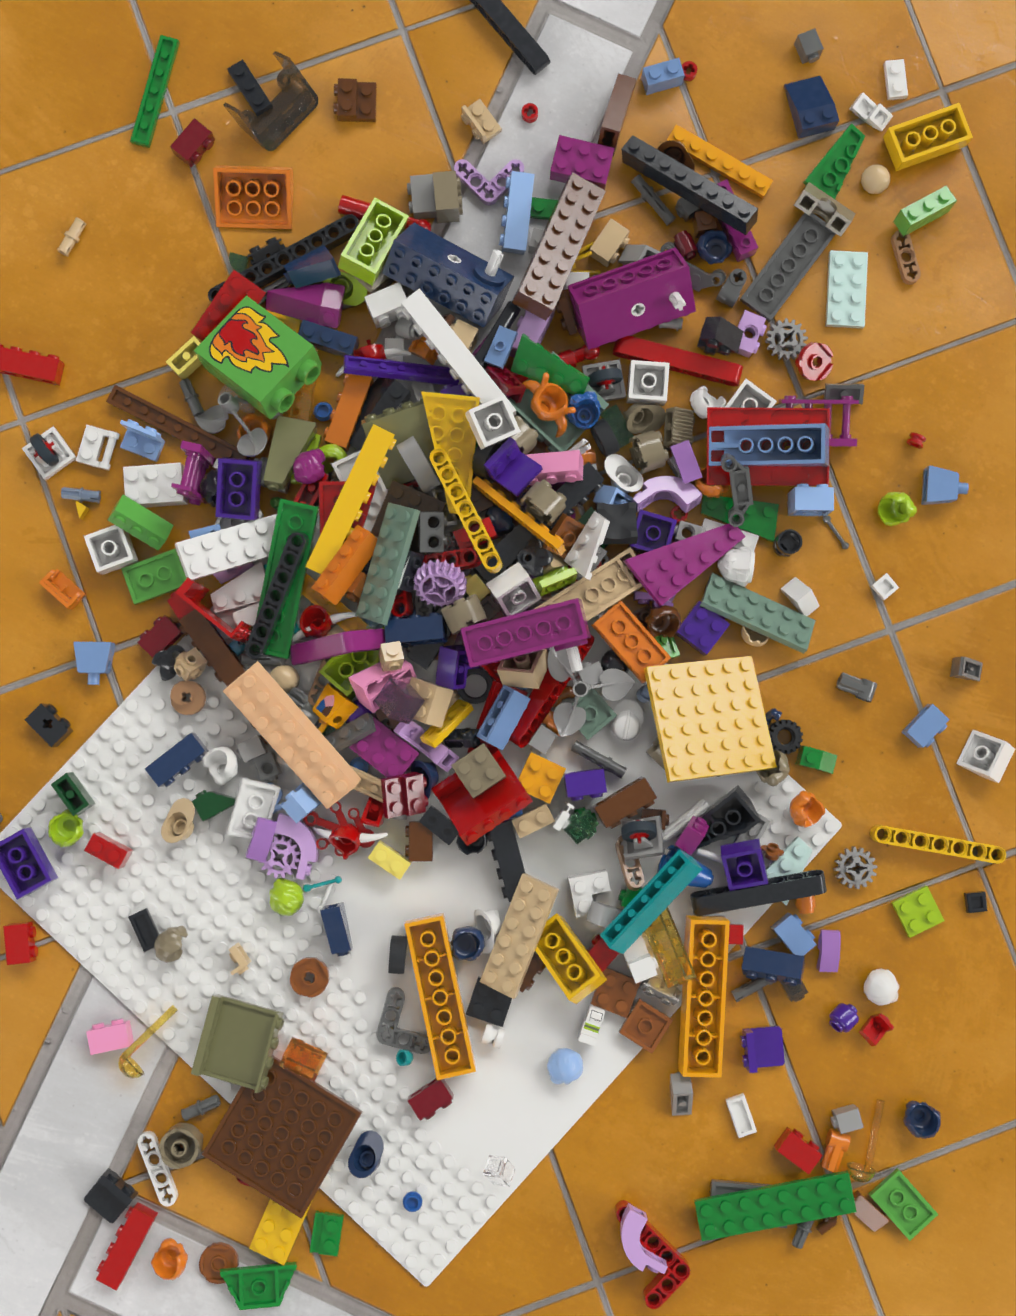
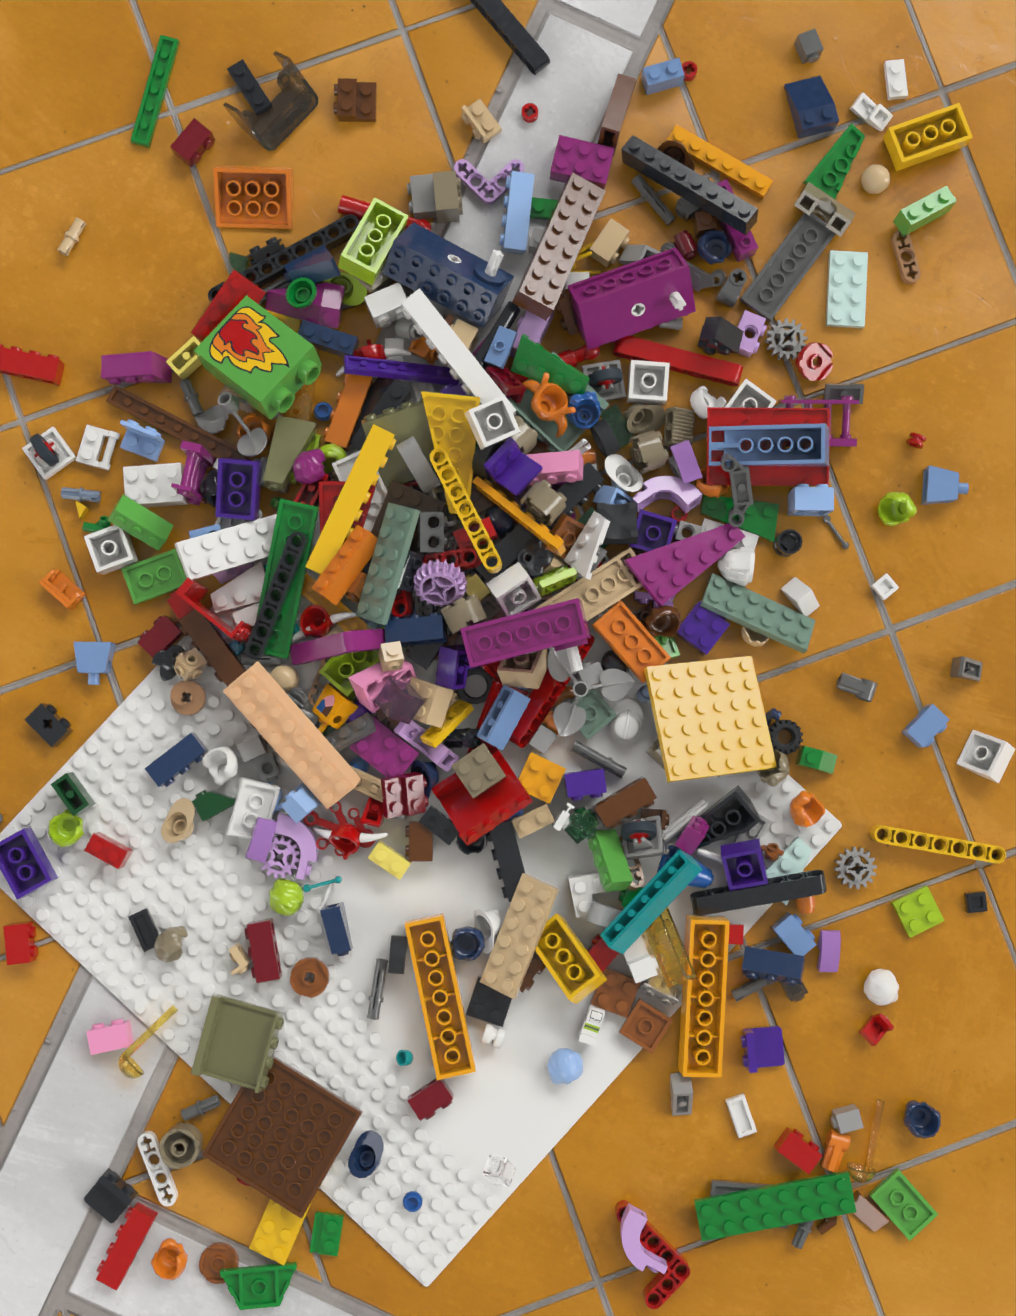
(101, 524): none -> green arm
(135, 368): none -> magenta wedge
(263, 950): none -> dark red brick
(301, 292): none -> green hat
(303, 1059): clear orange brick -> none
(377, 989): none -> dark grey pin
(396, 1032): dark grey beam -> none
(610, 860): none -> bright green brick
(843, 1017): dark purple head -> none

